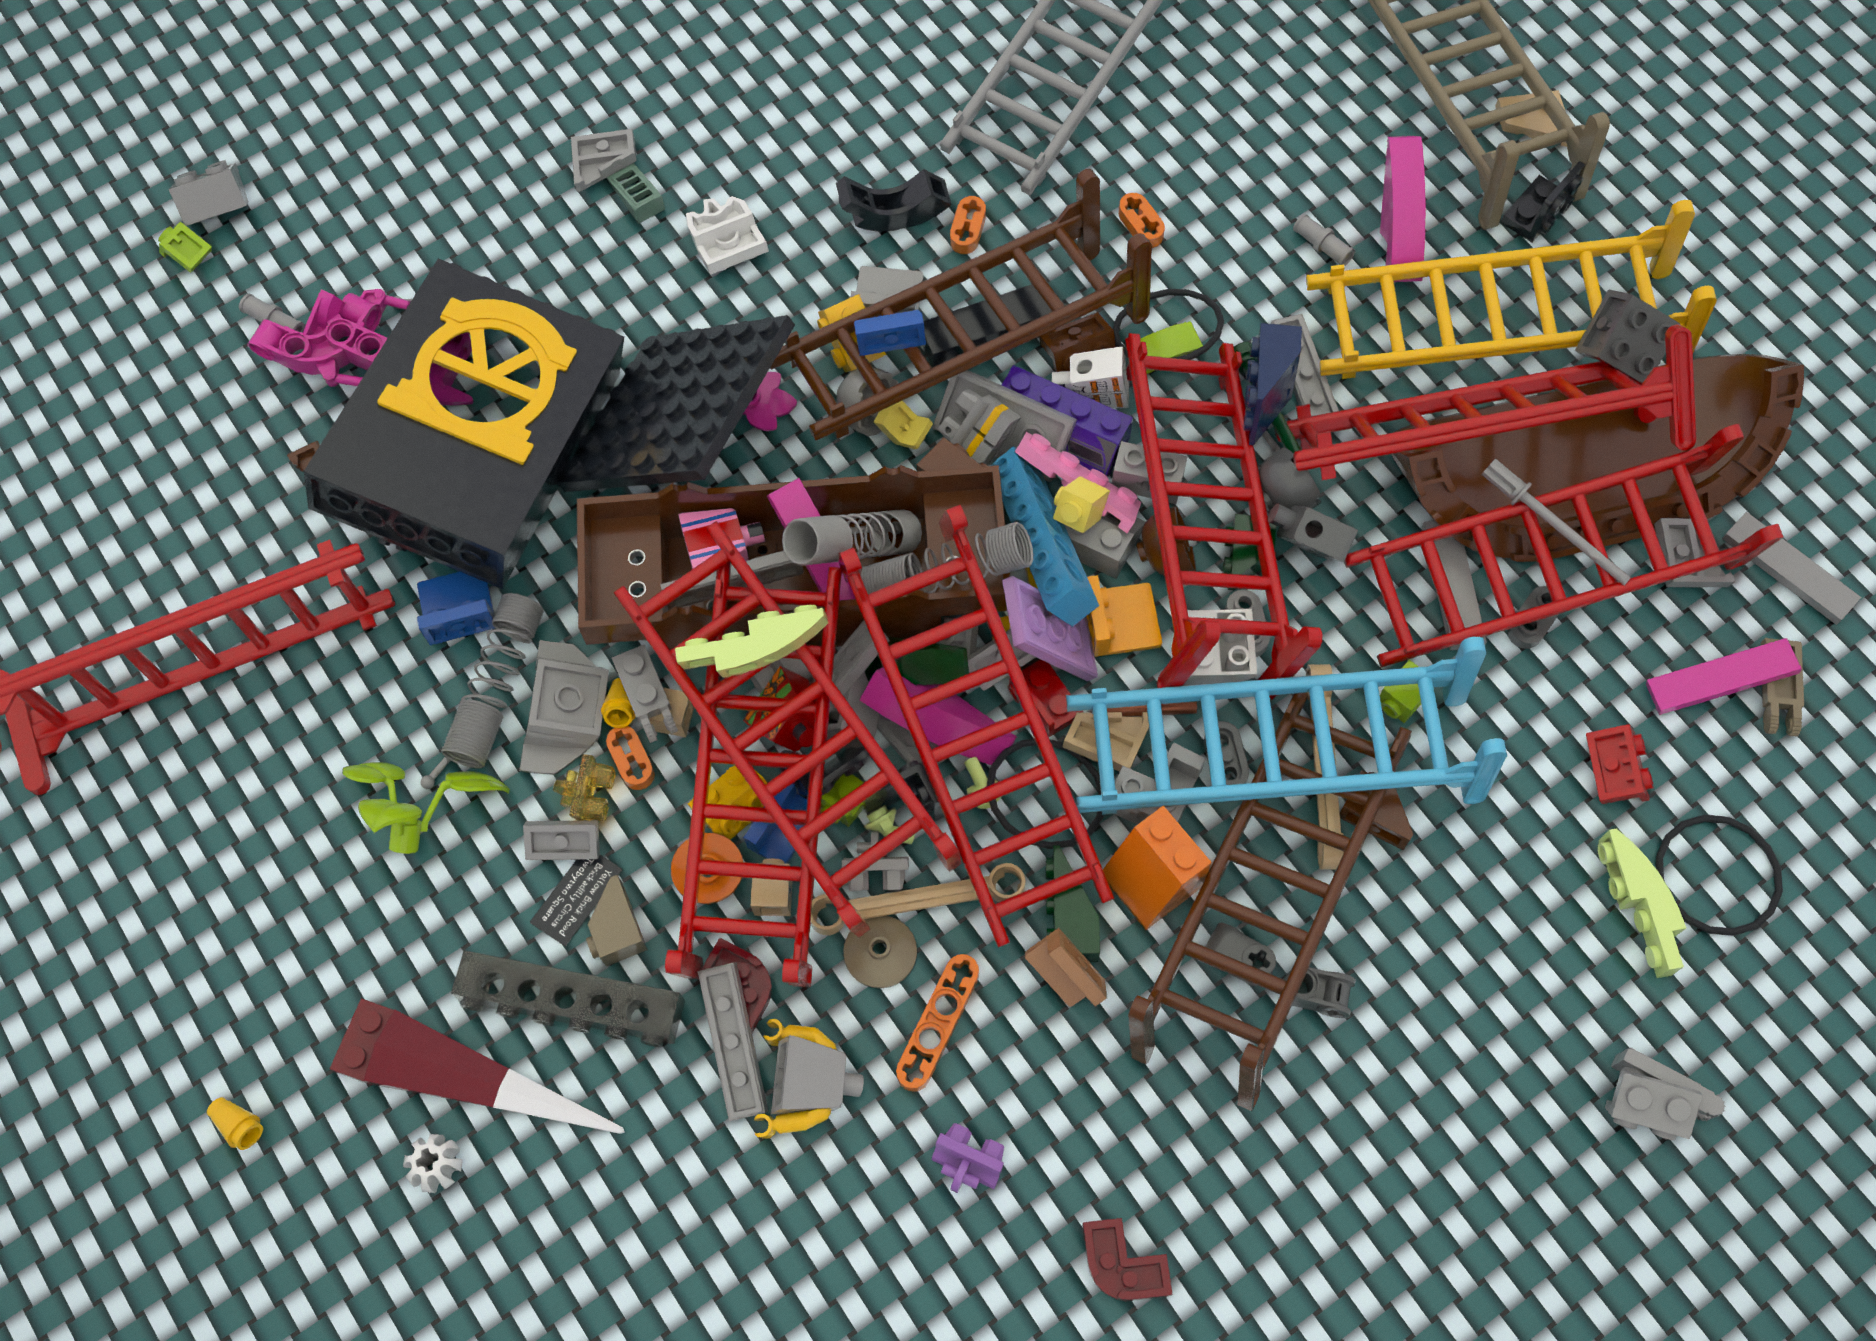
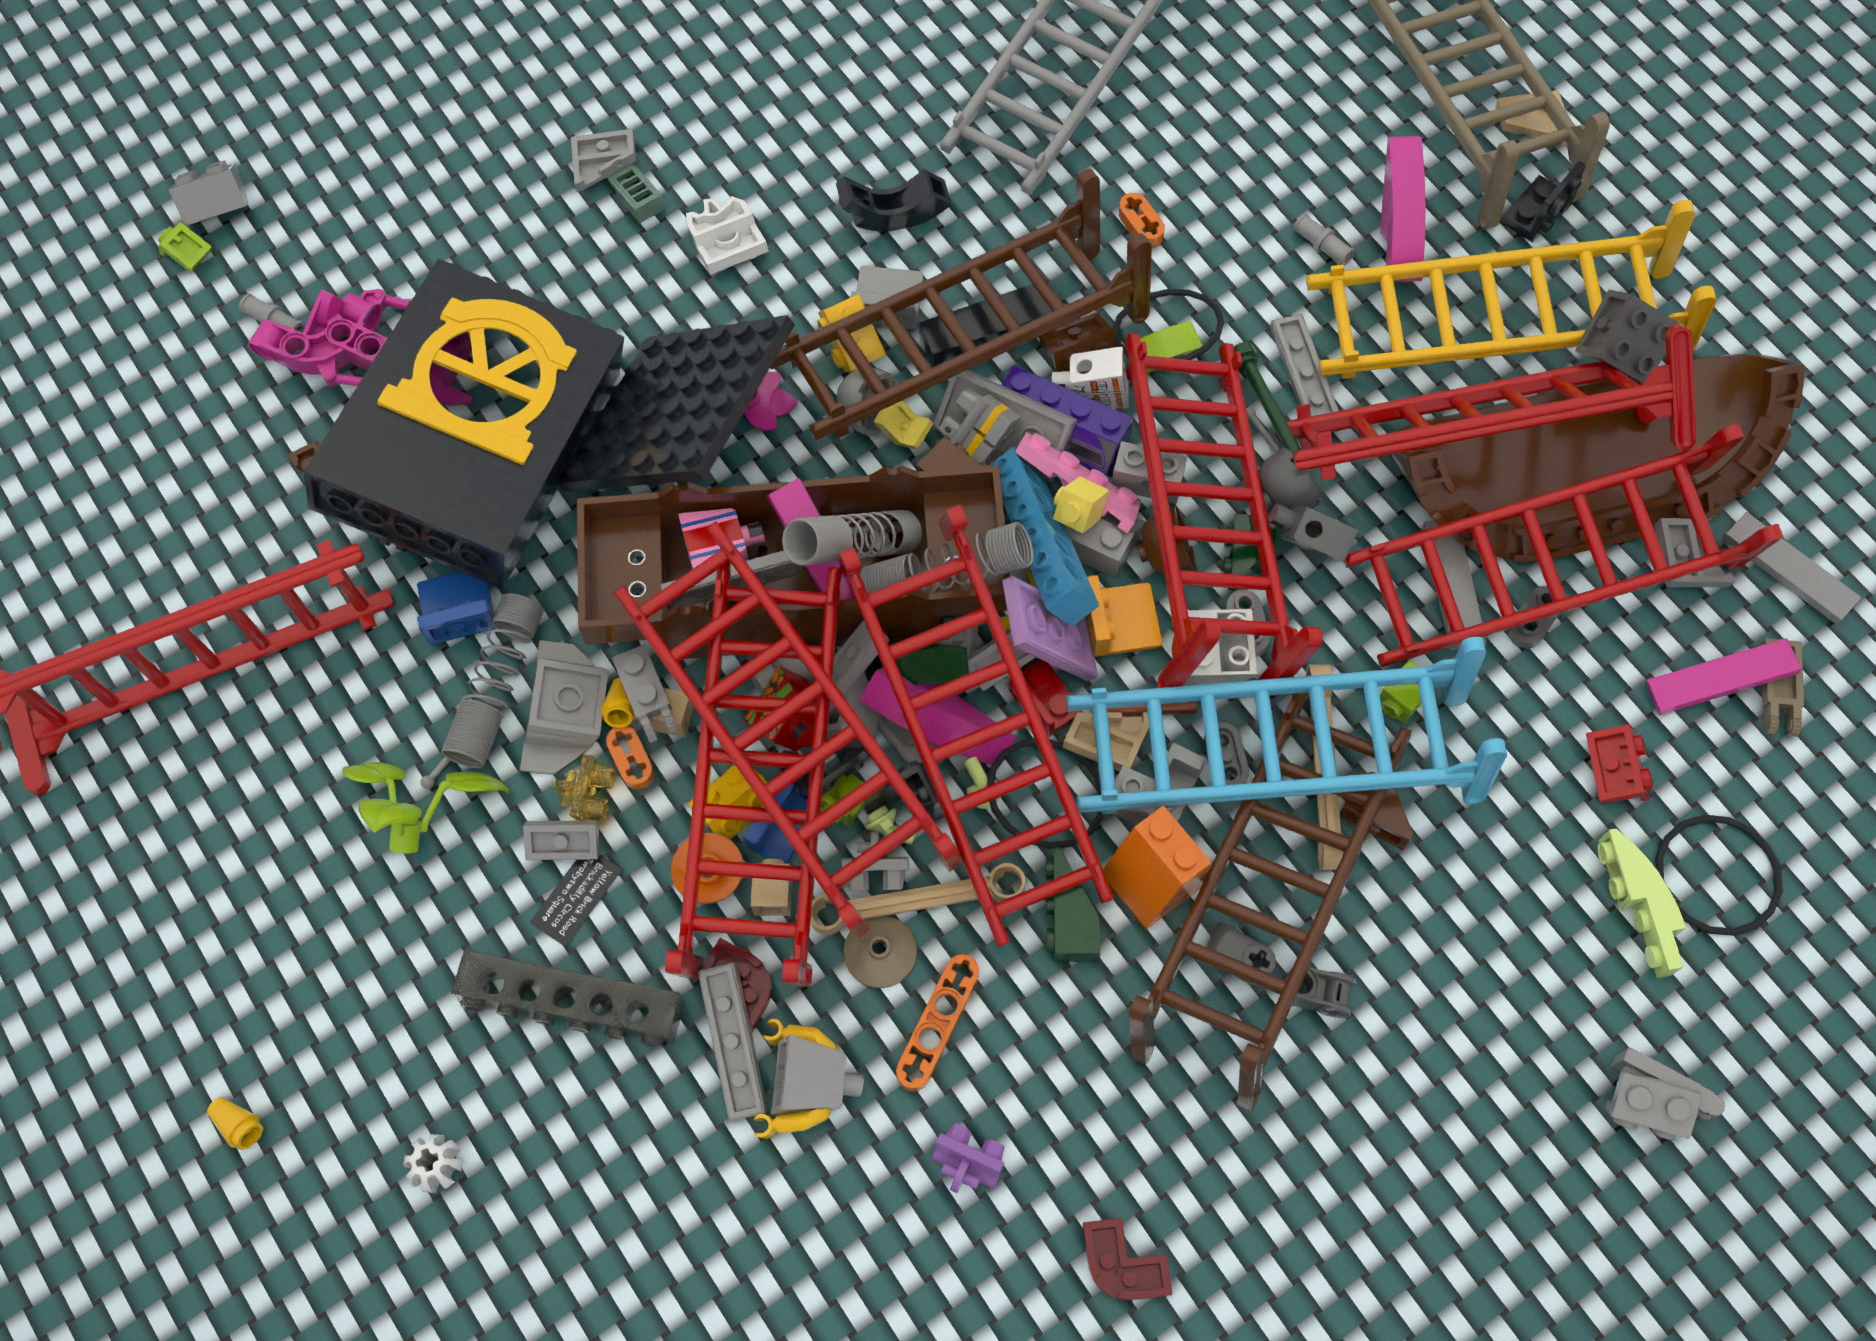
(405, 1055): dark red plate -> none
(614, 926): dark tan slope -> none
(769, 640): yellowish green slope -> none
(890, 332): blue panel -> none
(963, 224): orange beam -> none
(1066, 969): medium nougat panel -> none
(1271, 374): dark blue slope -> none
(1517, 489): light grey piece -> none

